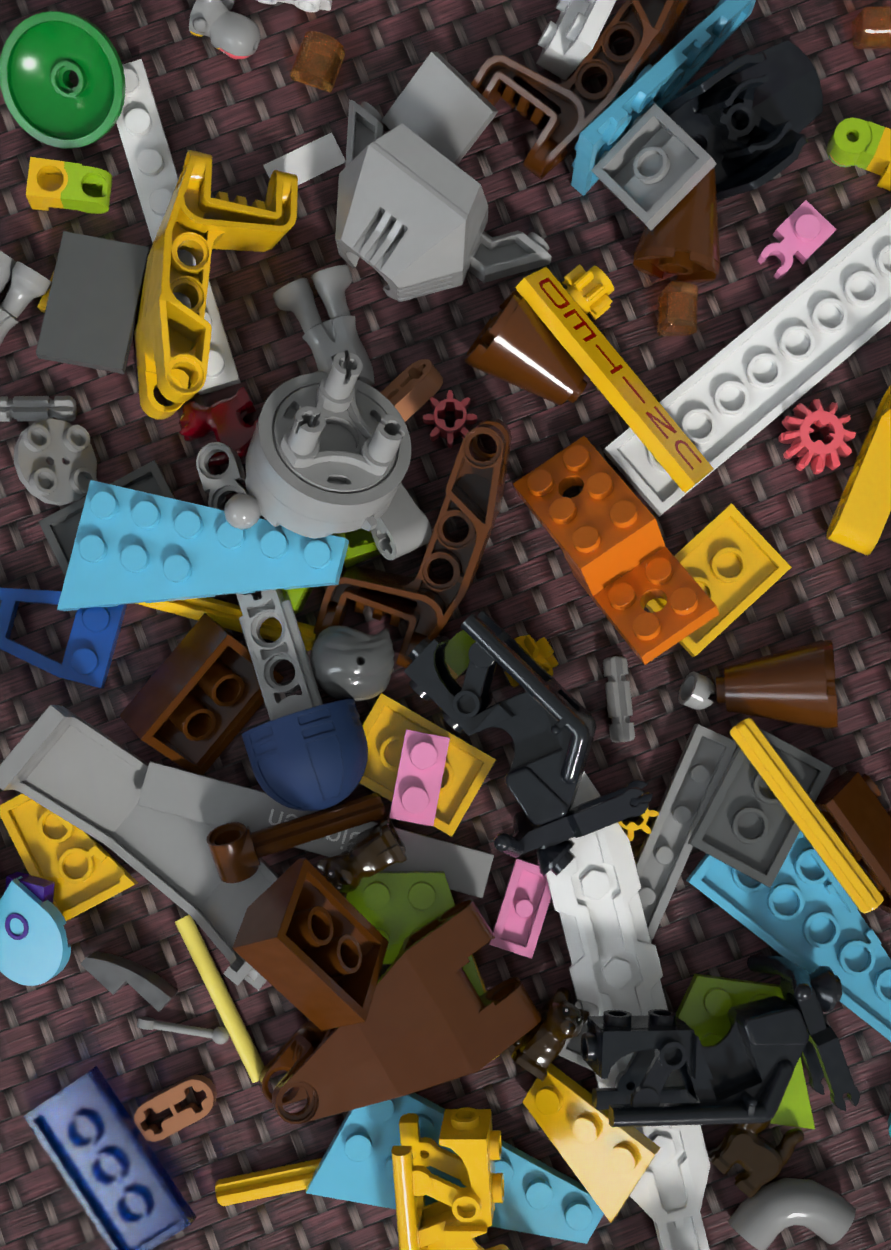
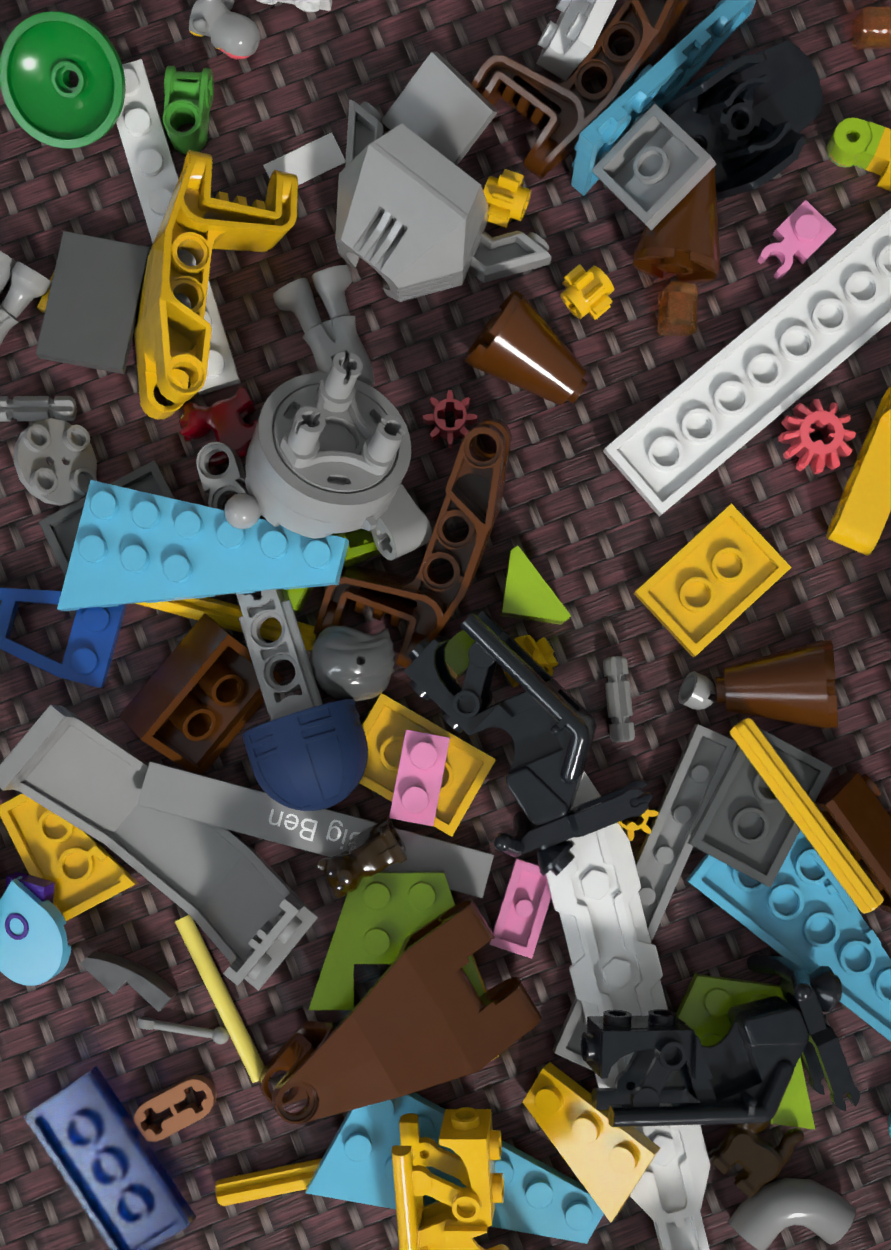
(67, 186): leg -> none
(187, 101): none -> bright green piece
(238, 850): reddish brown axle -> none
(313, 947): reddish brown slope -> none
(318, 61): clear orange brick -> none
(413, 387): nougat beam -> none
(506, 198): none -> yellow gear
(528, 594): none -> lime slope
(546, 1040): dark brown animal -> none
(614, 378): yellow tile -> none
(615, 549): orange bracket -> none

